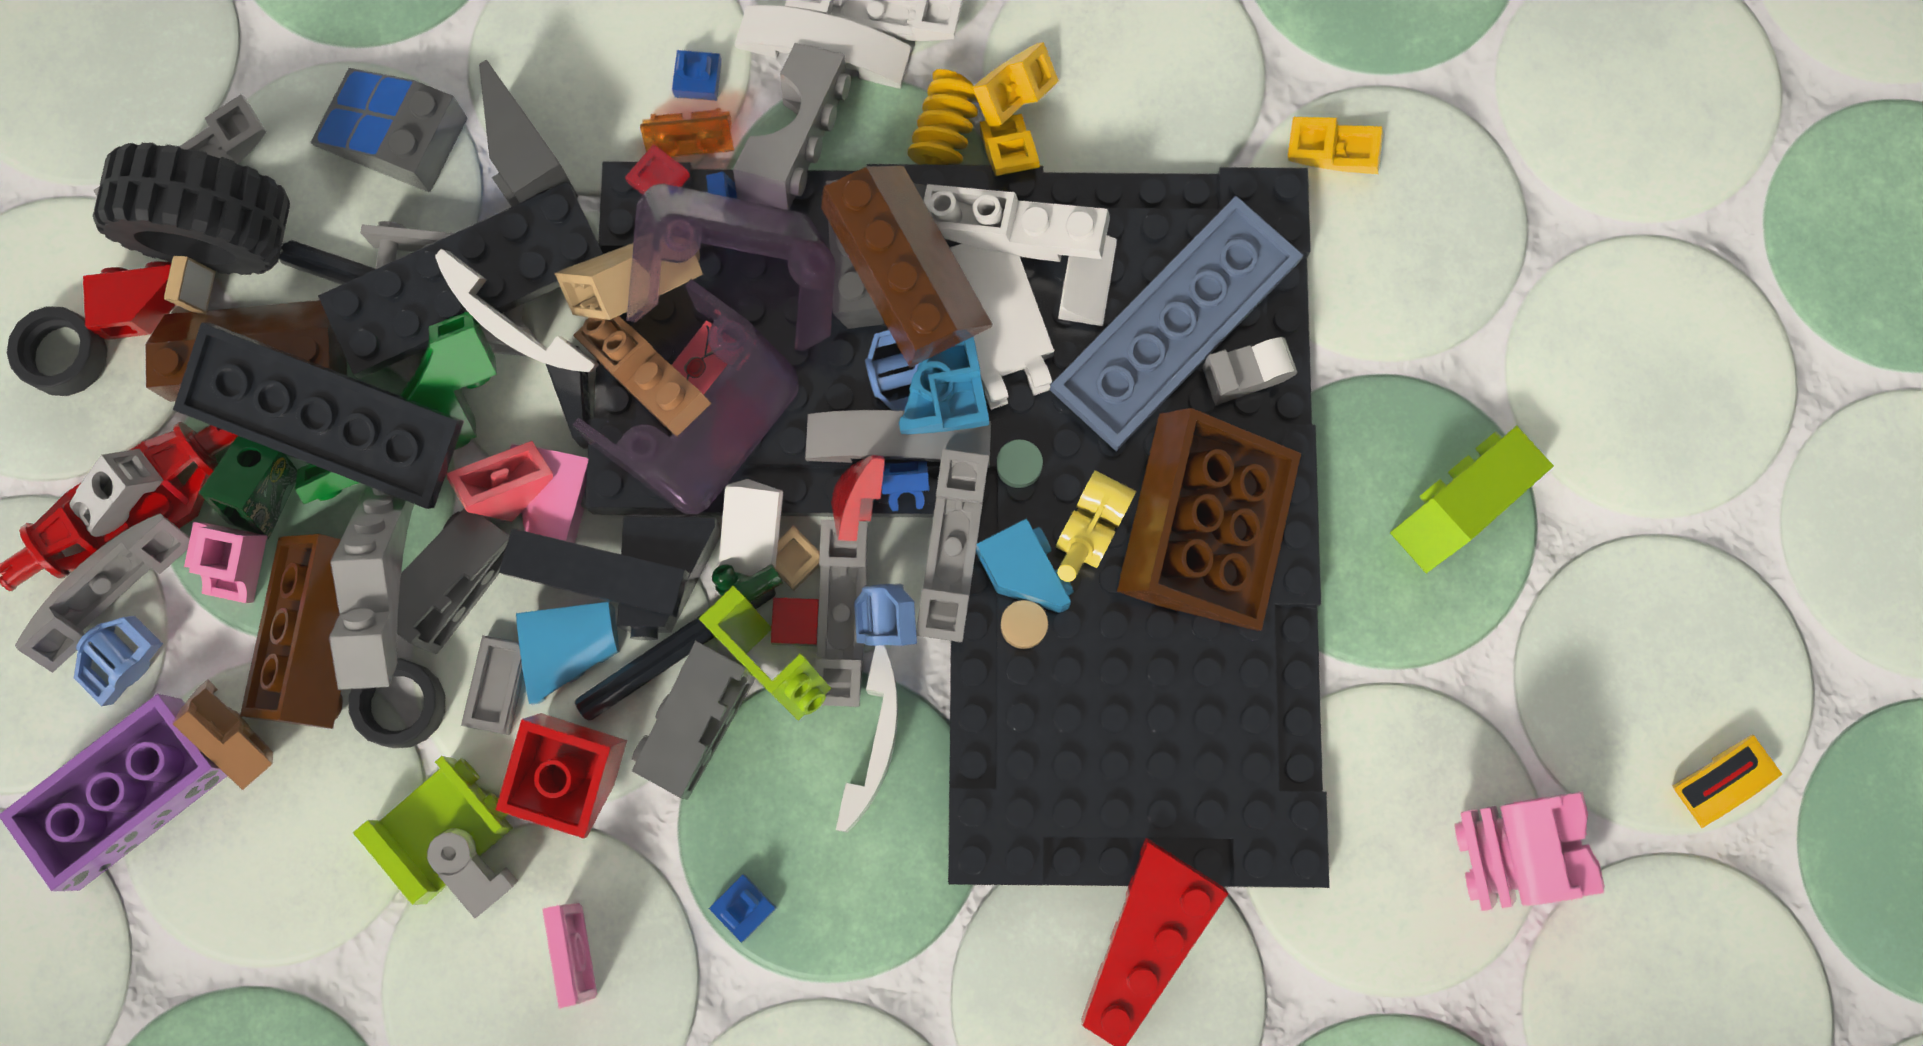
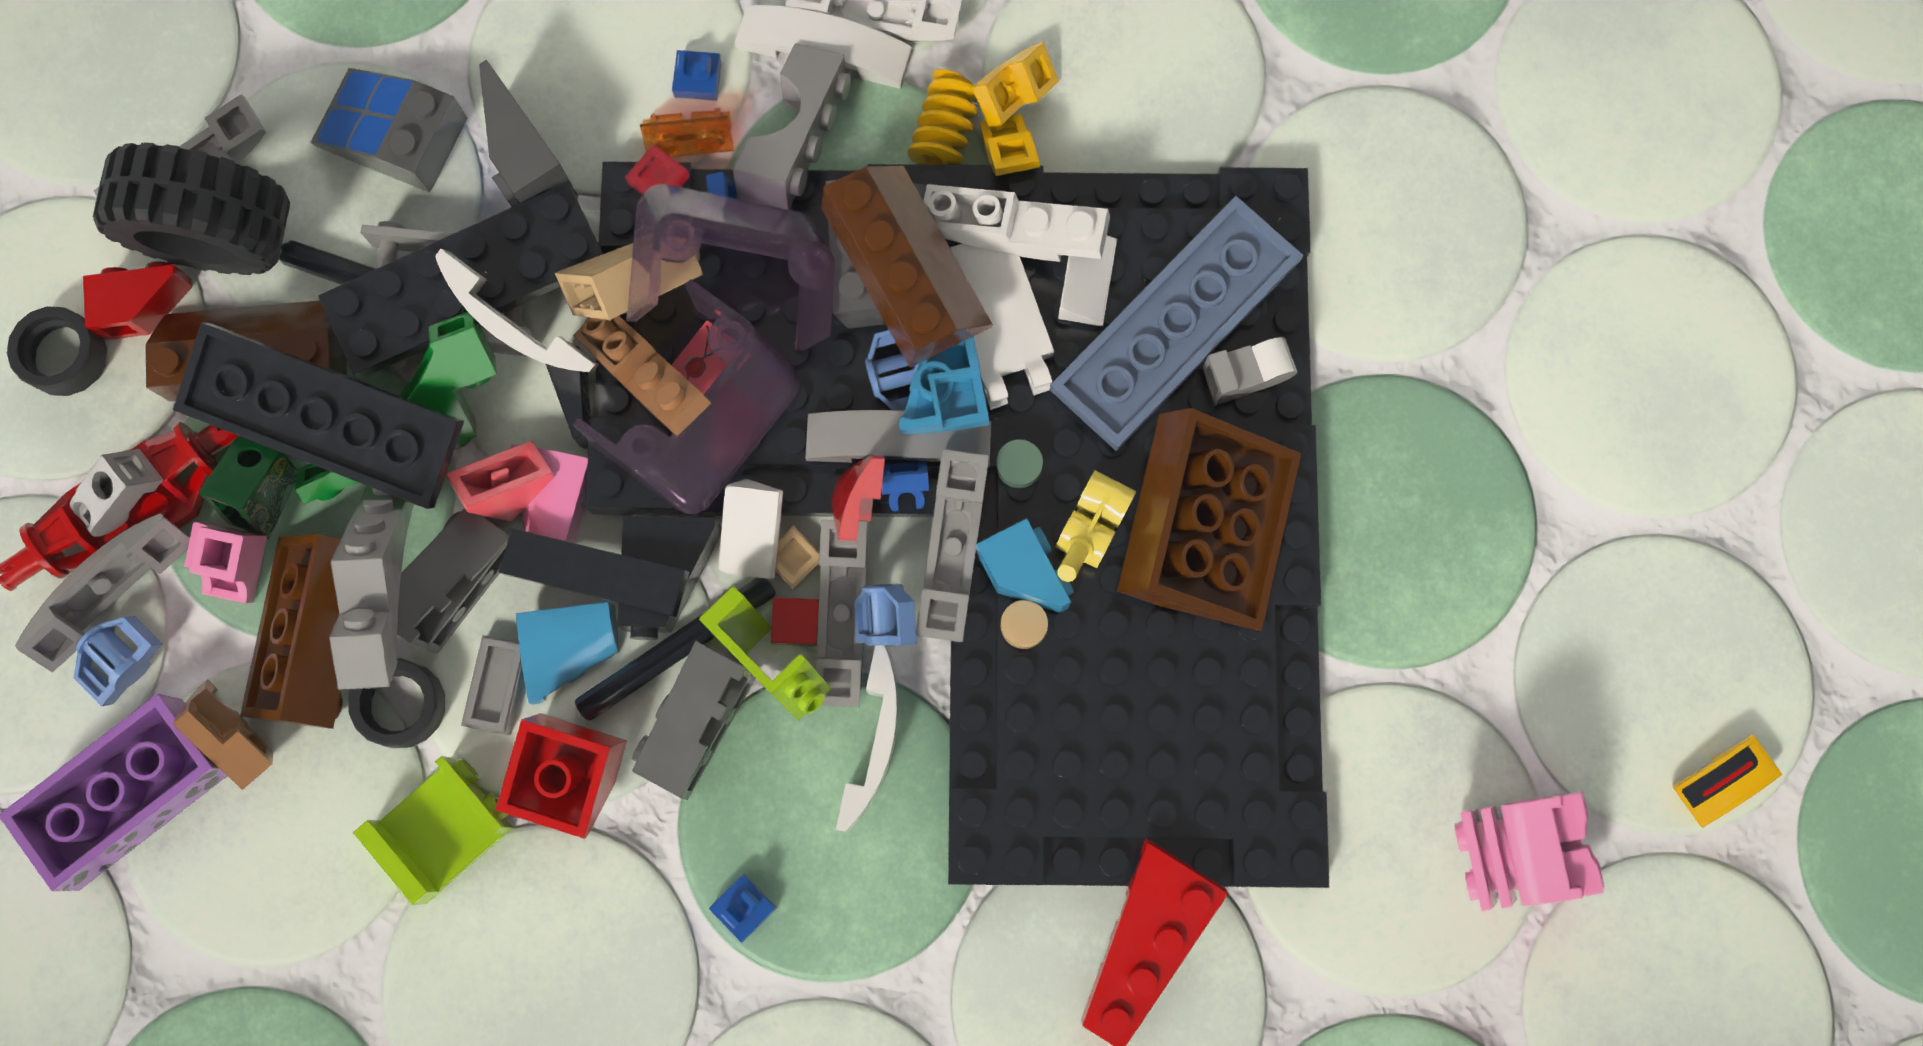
(189, 284): tile -> none
(465, 873): light grey leg -> none
(569, 954): bright pink tile -> none
(749, 586): dark green arm -> none
(1337, 147): yellow slope -> none
(1472, 499): lime wedge -> none

